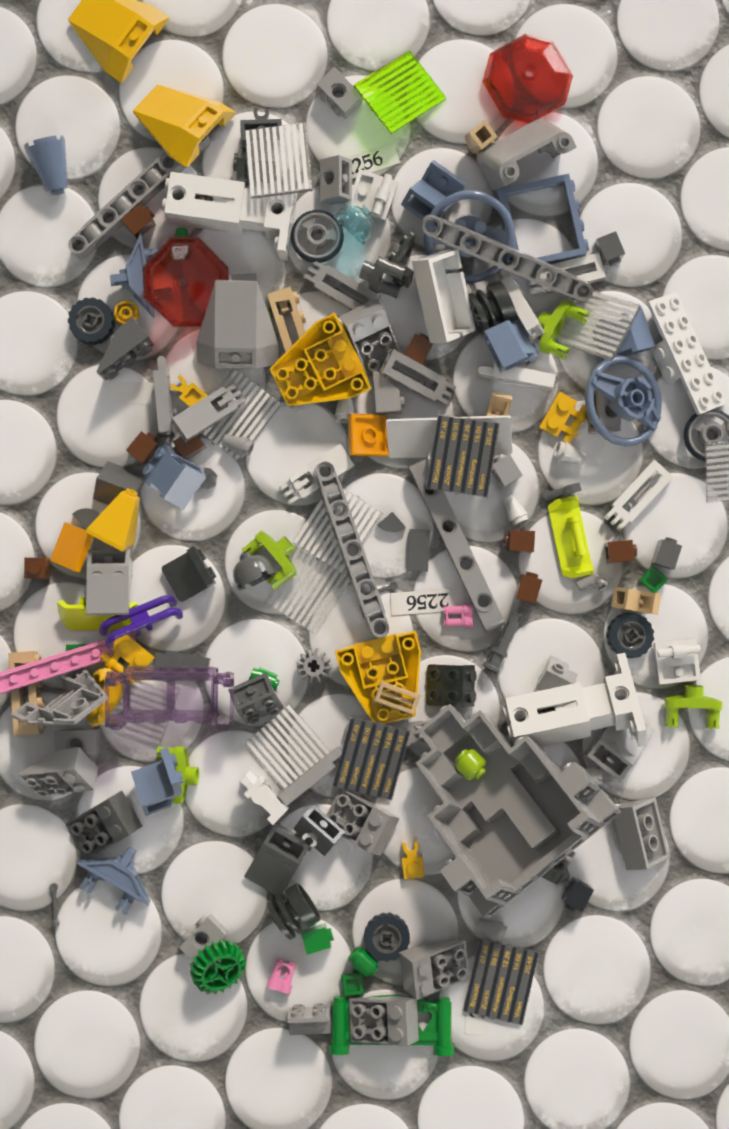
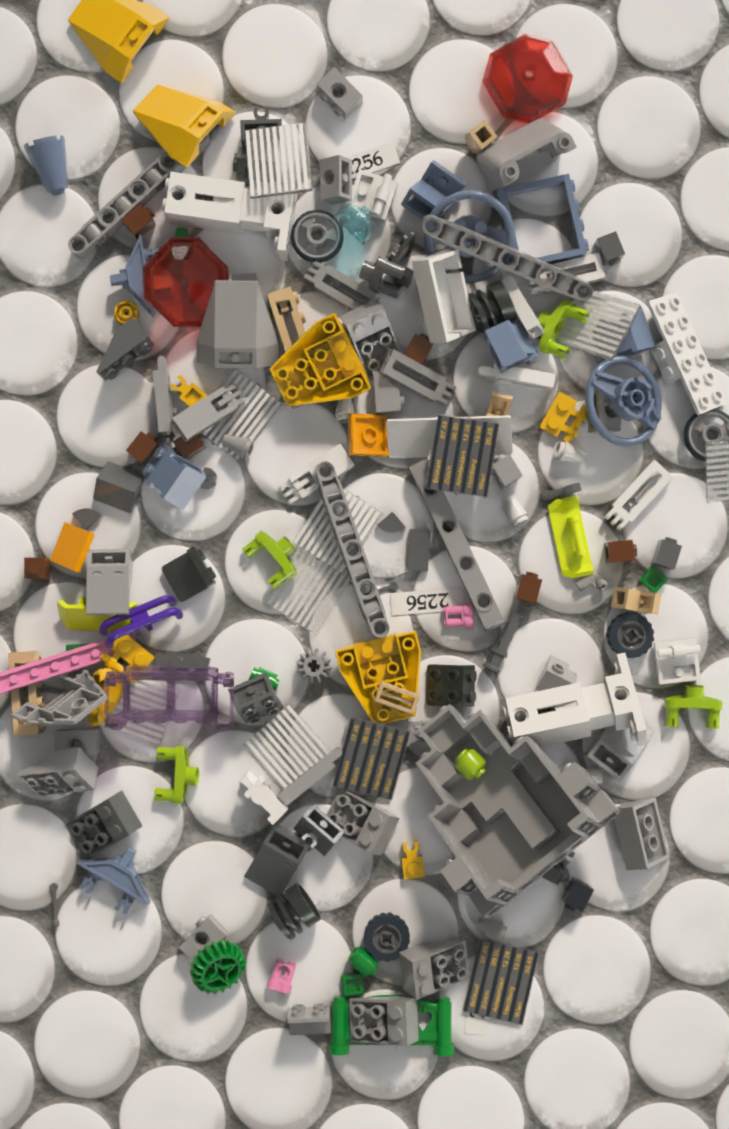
(103, 321): black wheel -> none
(118, 521): yellow slope -> none
(158, 783): sand blue piece -> none
(252, 570): dark grey cylinder -> none
(317, 938): green brick -> none
(400, 92): clear neon green piece -> none
(520, 541): reddish brown brick -> none

